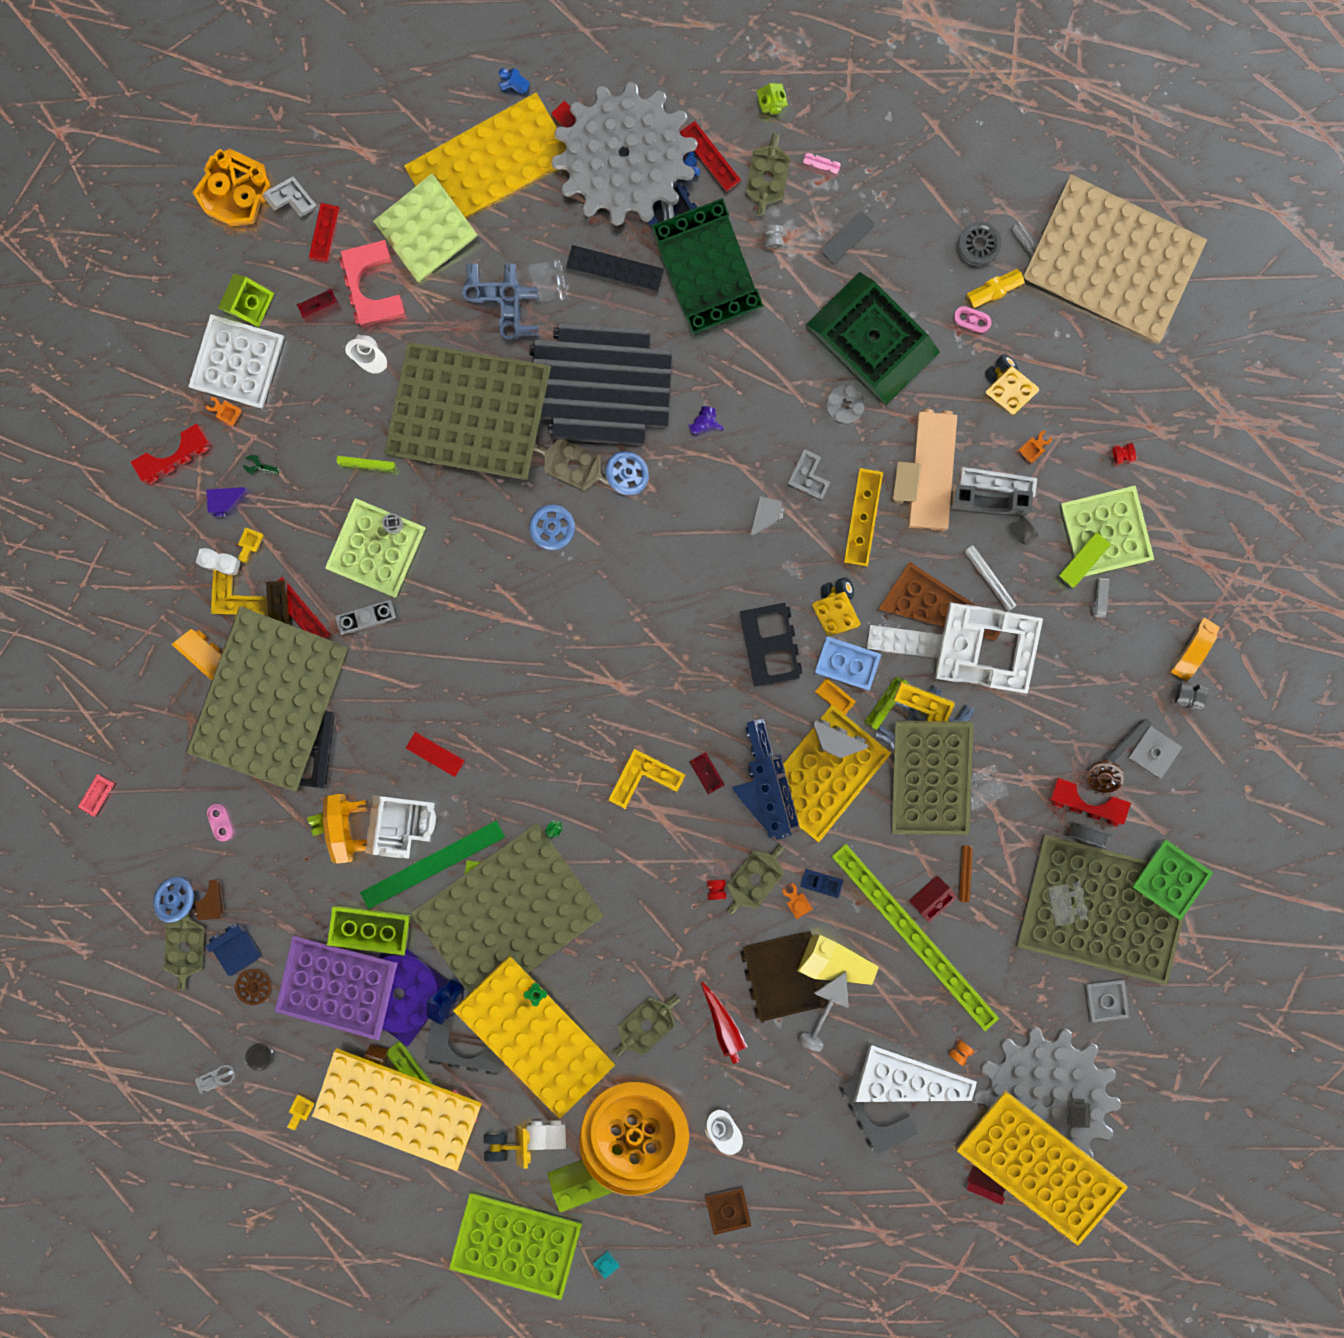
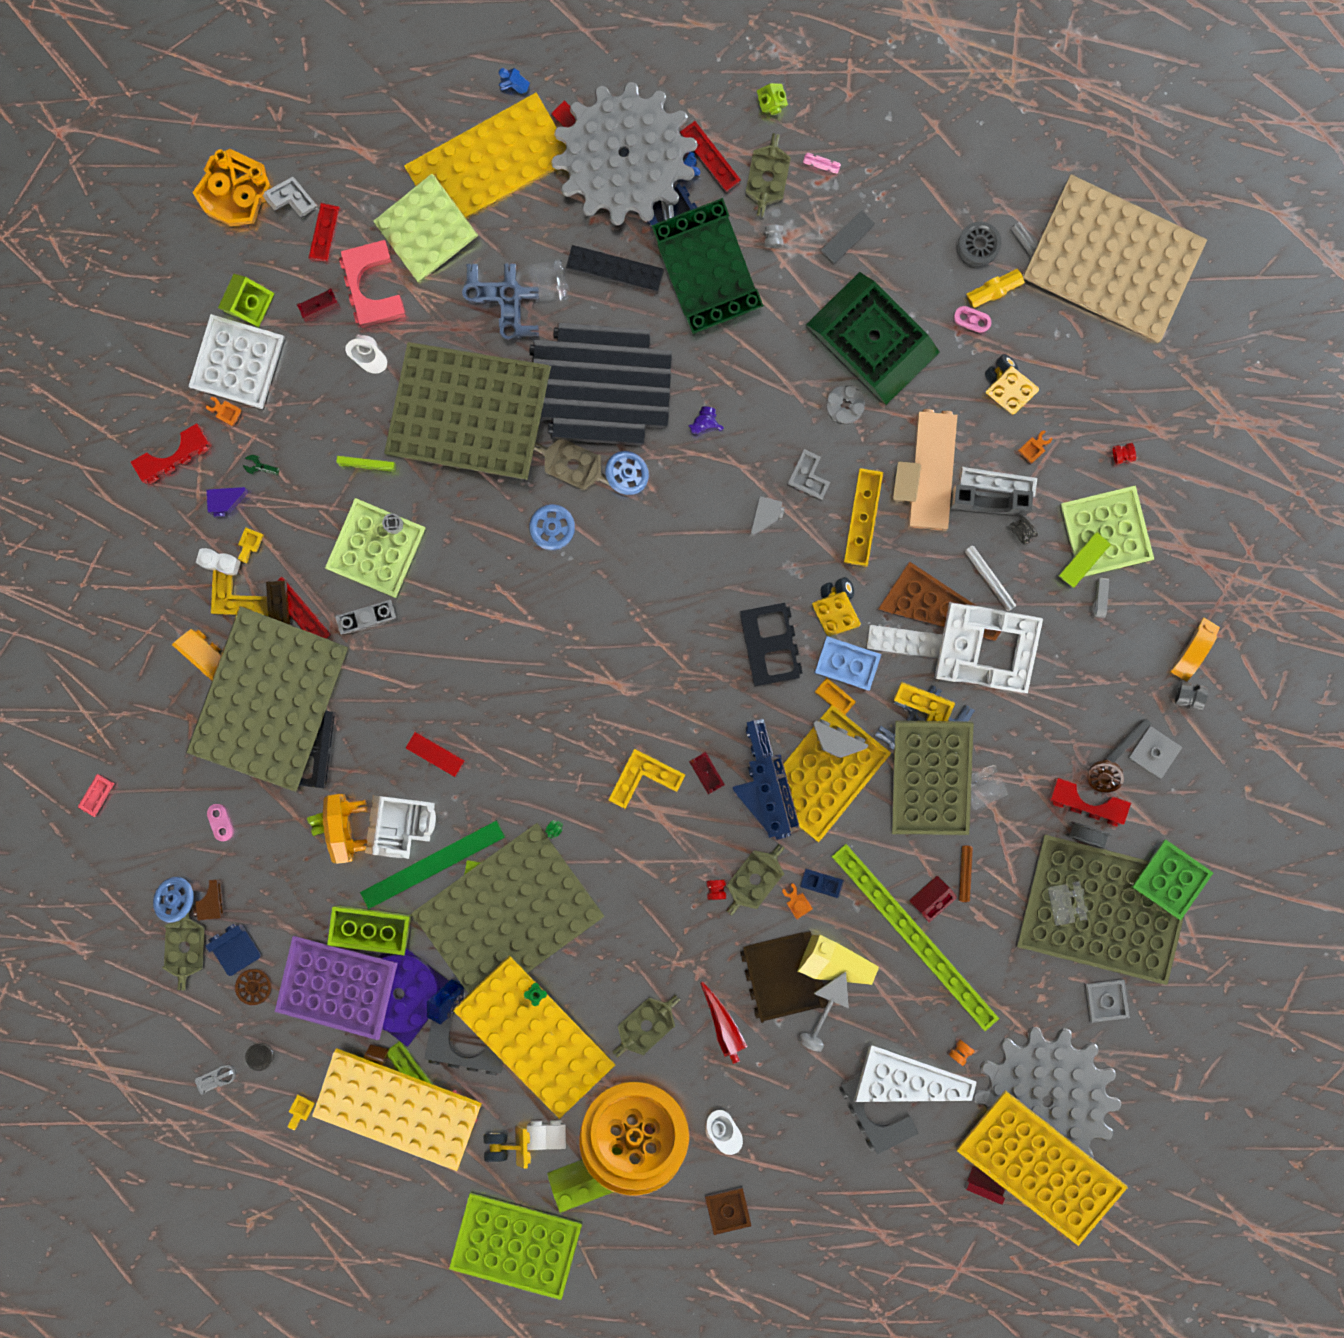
(606, 1264): teal plate -> none
(884, 705): lime tile -> none
(1078, 1113): clear smoke brick -> none

